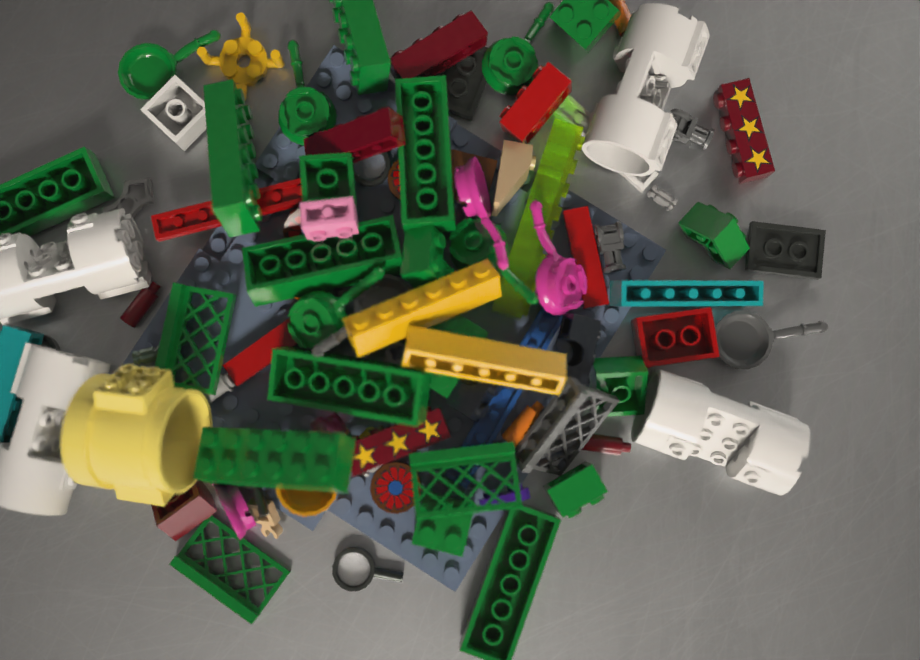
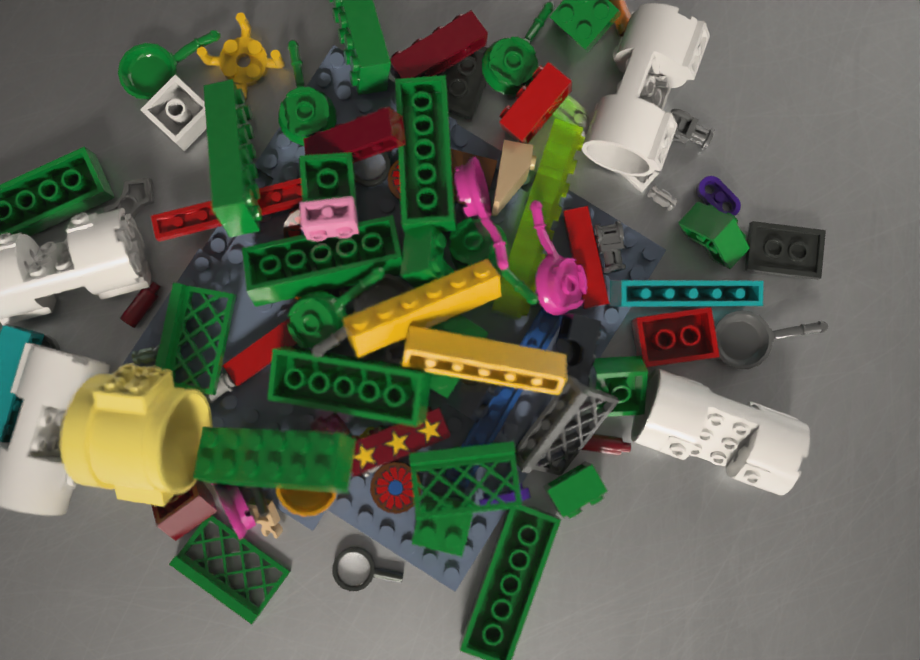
(522, 423): orange cylinder -> none
(720, 195): none -> dark purple plate
(743, 131): dark red brick -> none

